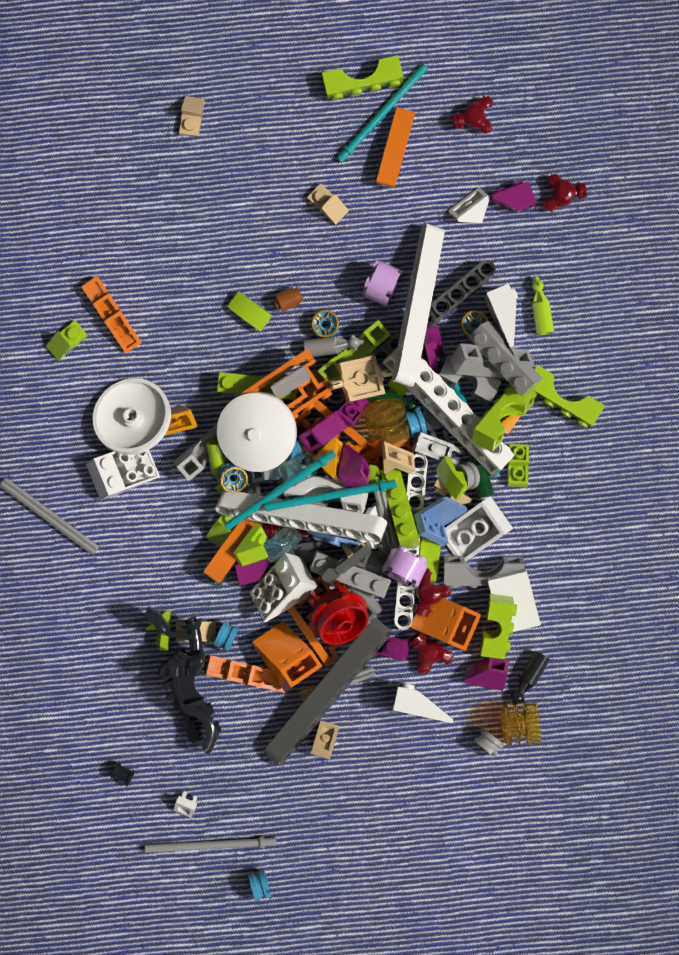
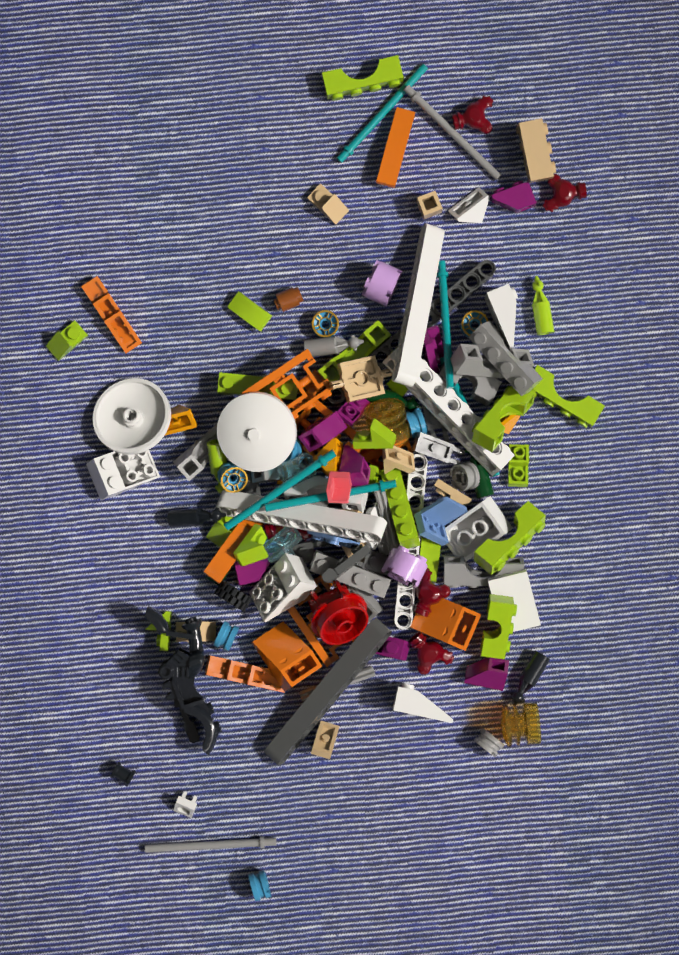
(49, 516): light grey axle -> none
(191, 116): tan slope -> none
(192, 517): none -> black wheel
(233, 595): none -> black tyre
(290, 382): light grey slope -> none
(339, 487): none -> coral panel
(377, 438): none -> lime slope
(416, 97): none -> light grey bar
(429, 205): none -> tan brick
(442, 275): none -> teal bar
(452, 480): lime slope -> none
(494, 554): none -> lime arch
(536, 150): none -> tan wedge

